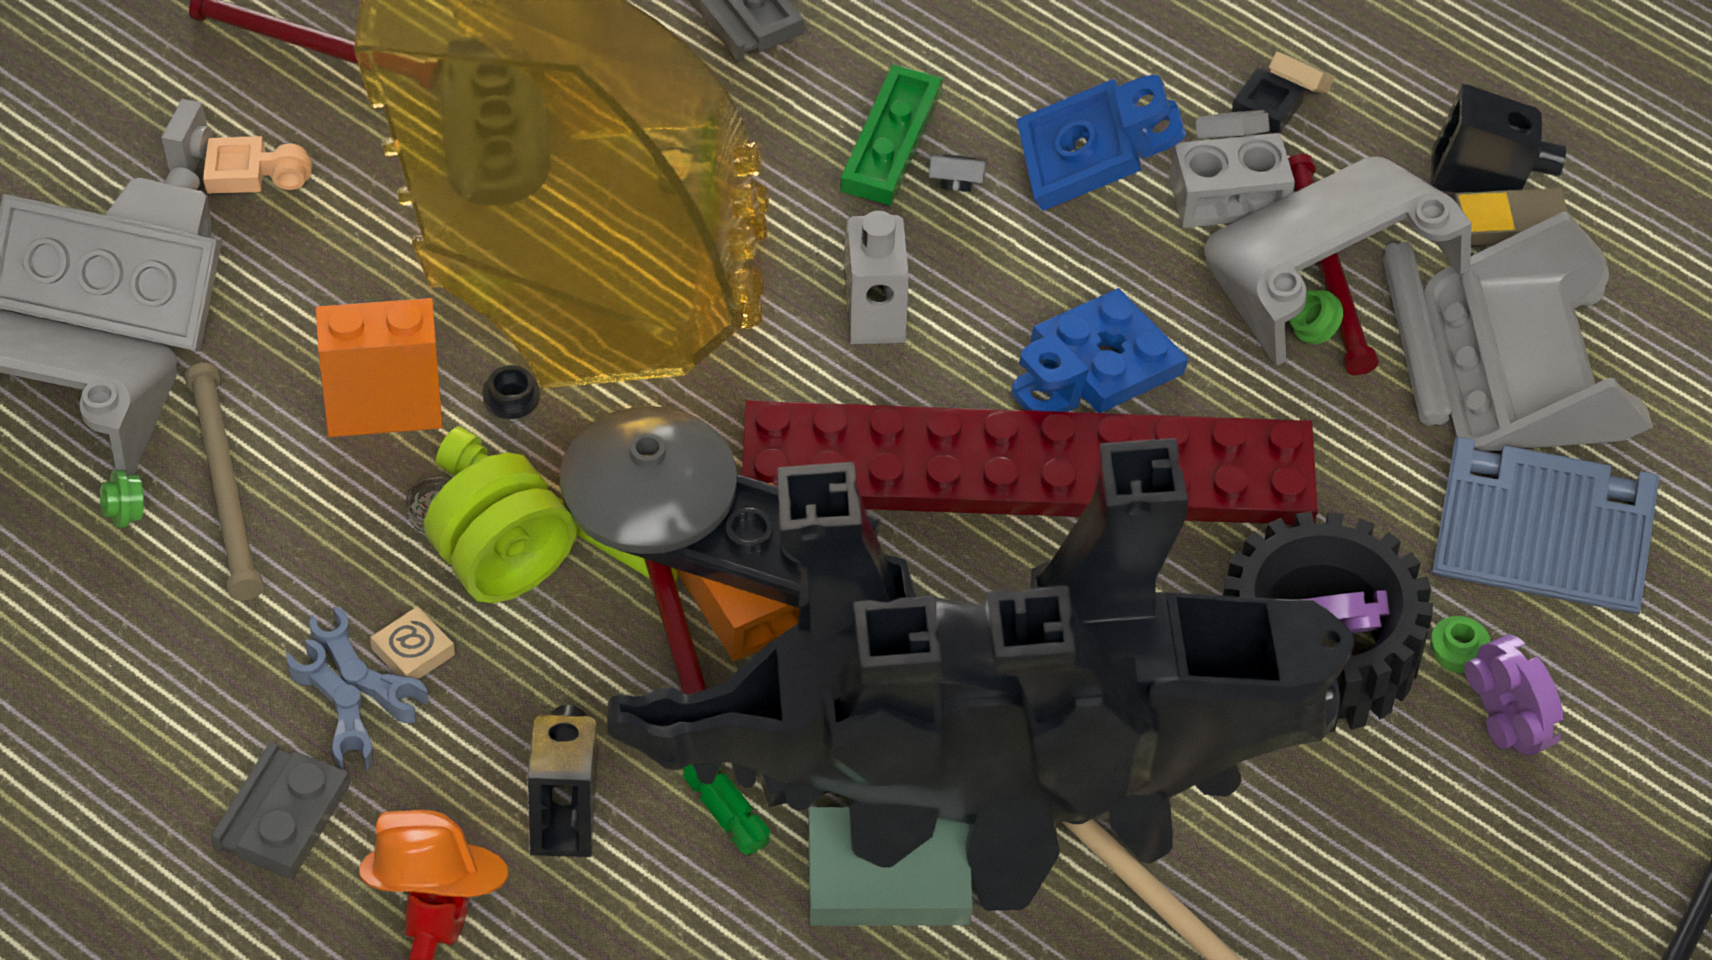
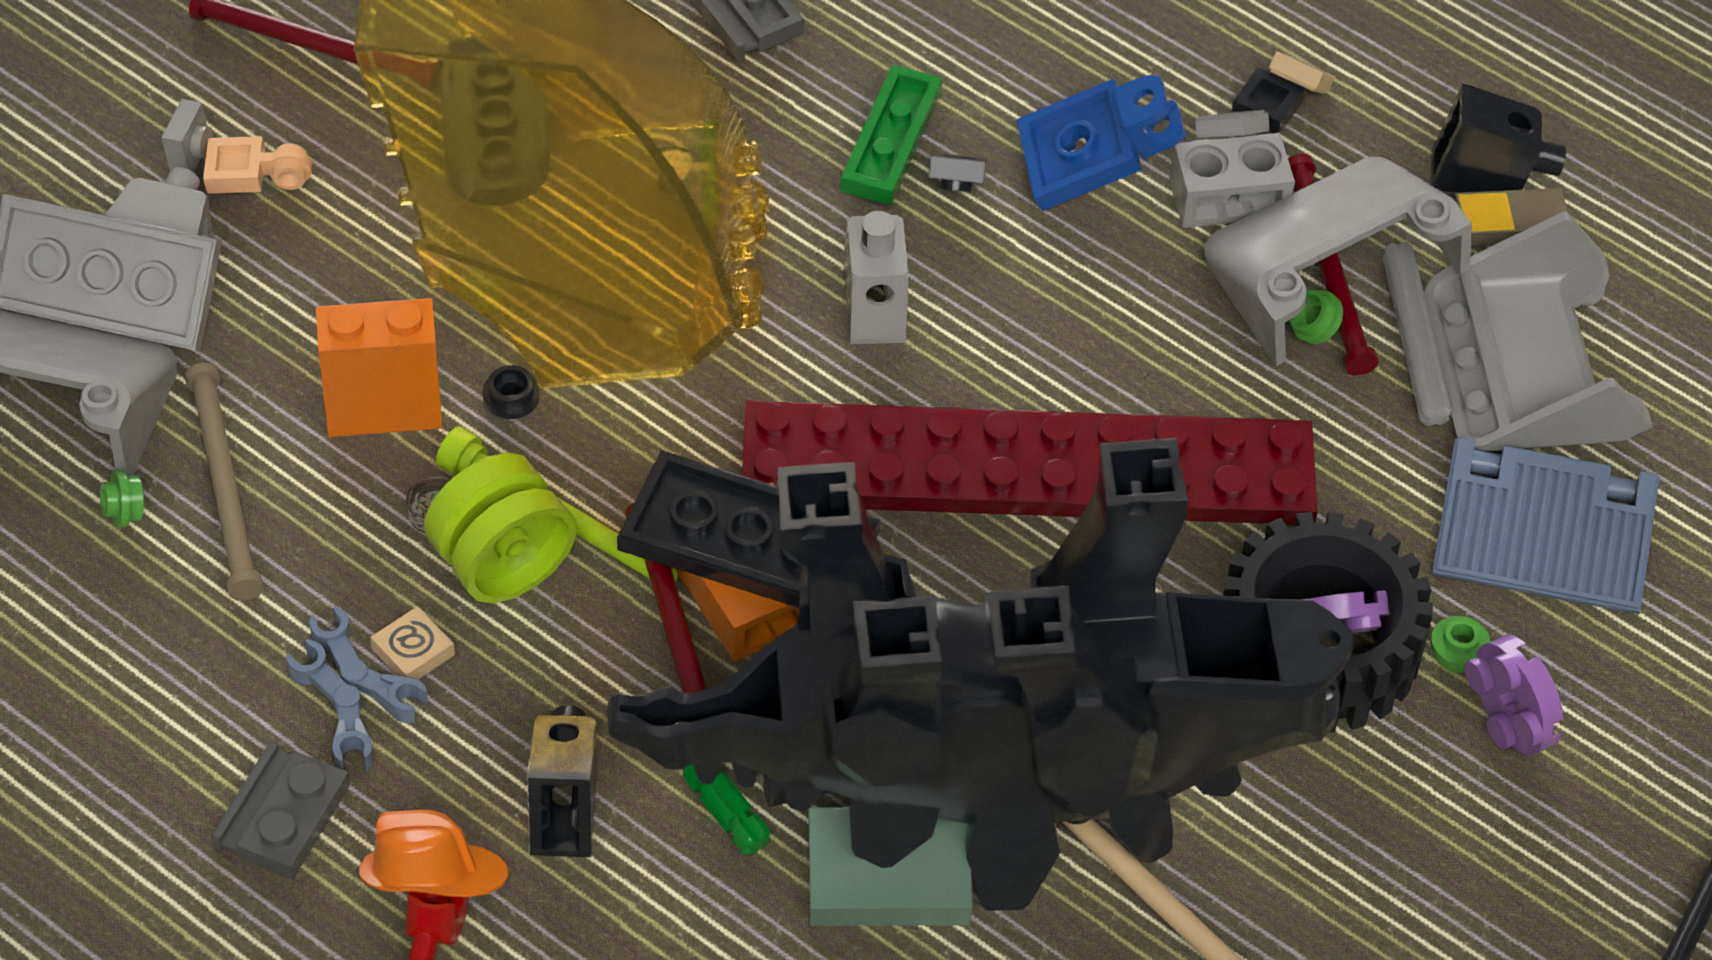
(654, 499): dark grey dish -> none
(1068, 362): blue plate -> none

